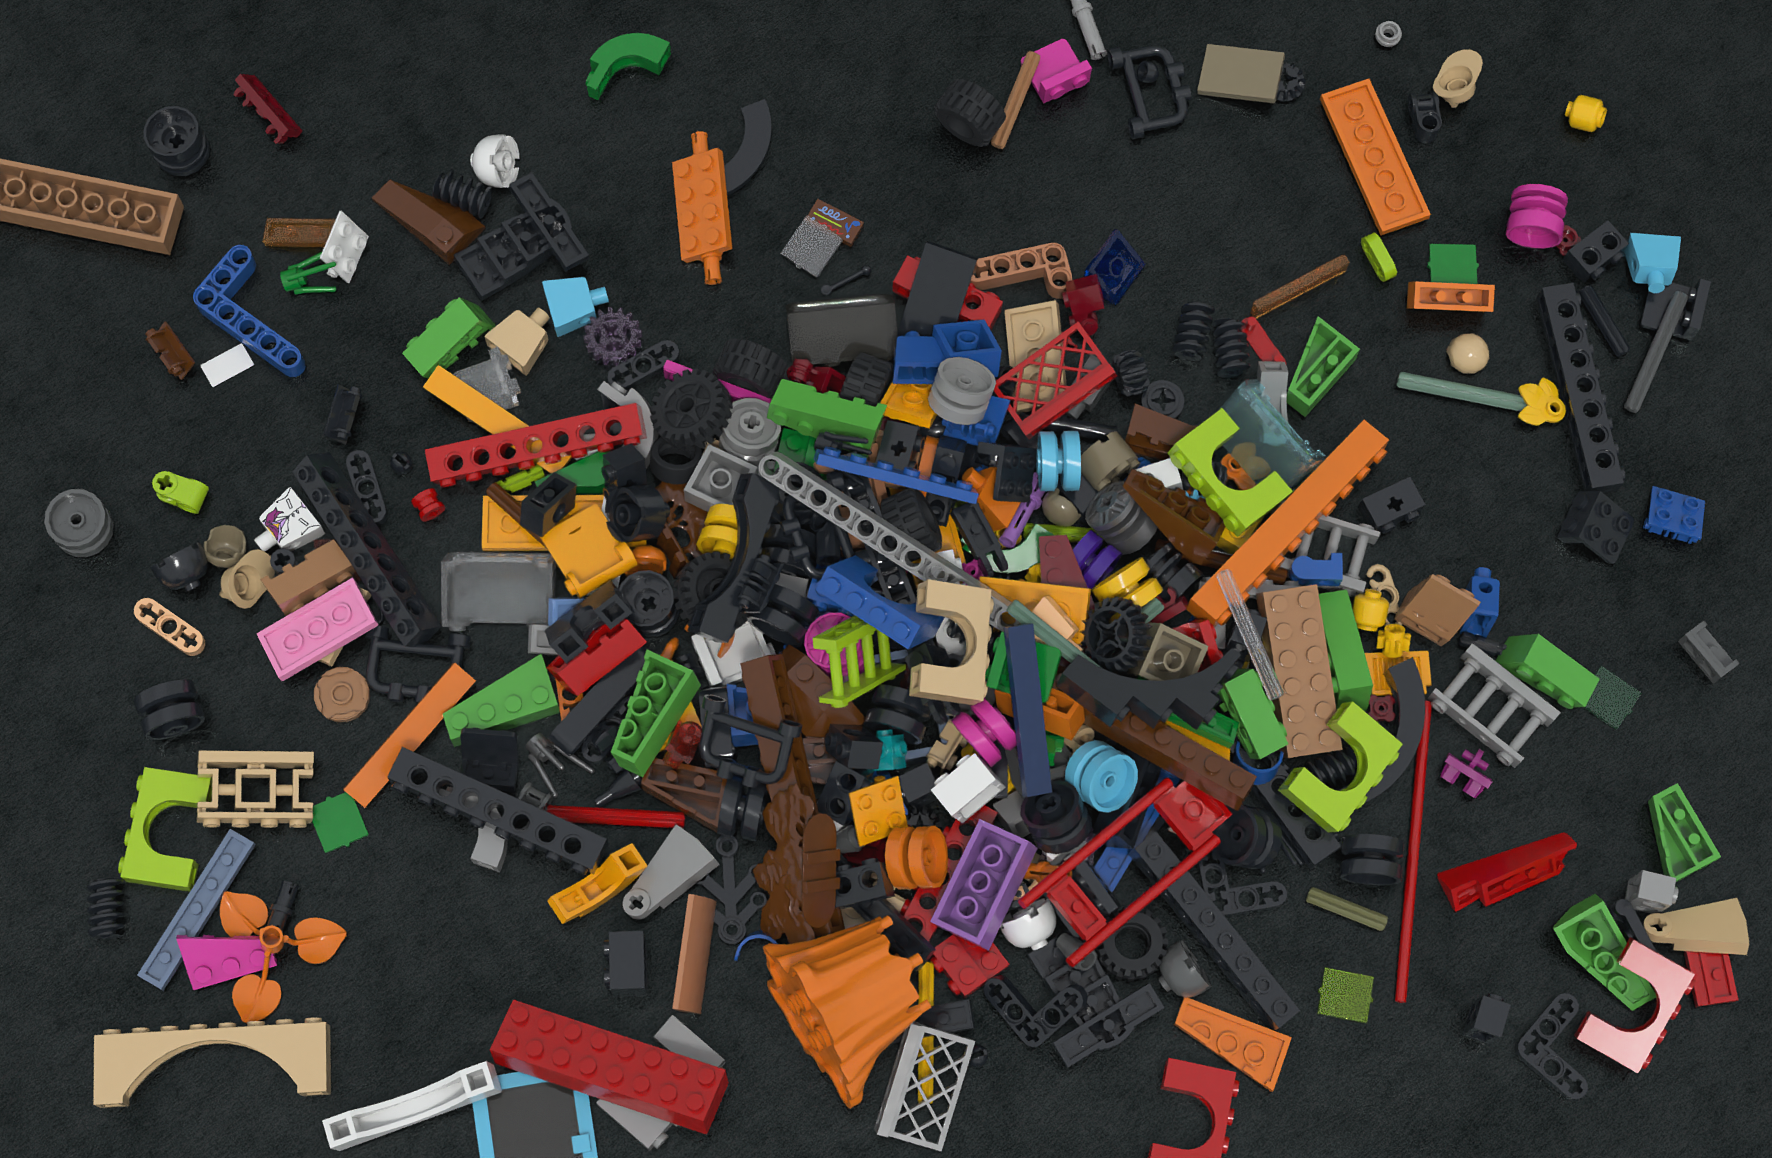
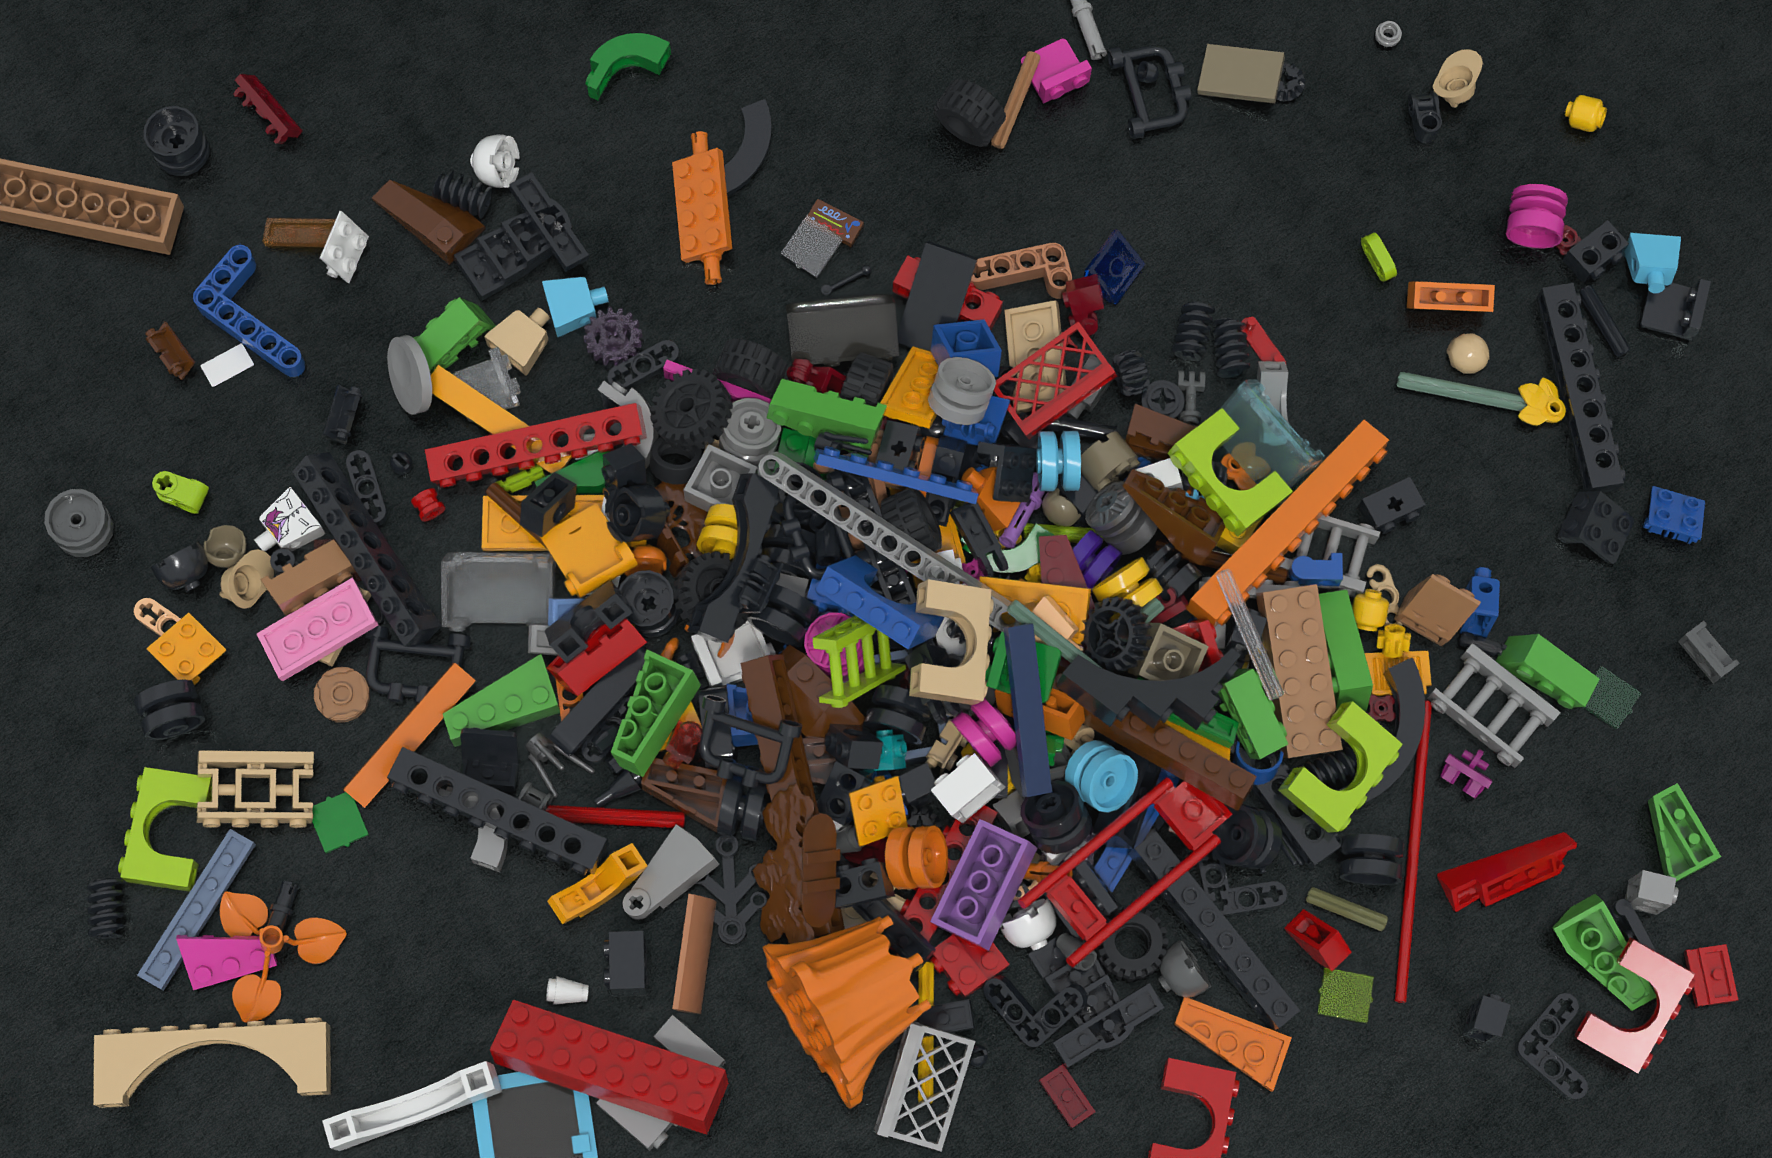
(186, 649): none -> light orange hinge
(295, 276): green plant -> none
(409, 374): none -> light grey piece
(566, 991): none -> white cone
(757, 934): blue helmet -> none
(916, 359): blue torso -> none
(1067, 1096): none -> dark red plate
(1190, 414): none -> dark grey hinge
(1299, 286): clear orange tile -> none
(1318, 939): none -> red slope
(1320, 367): bright green wedge -> none
(1375, 156): orange plate -> none
(1453, 263): green piece -> none
(1656, 352): dark grey axle -> none
(1702, 928): tan piece -> none

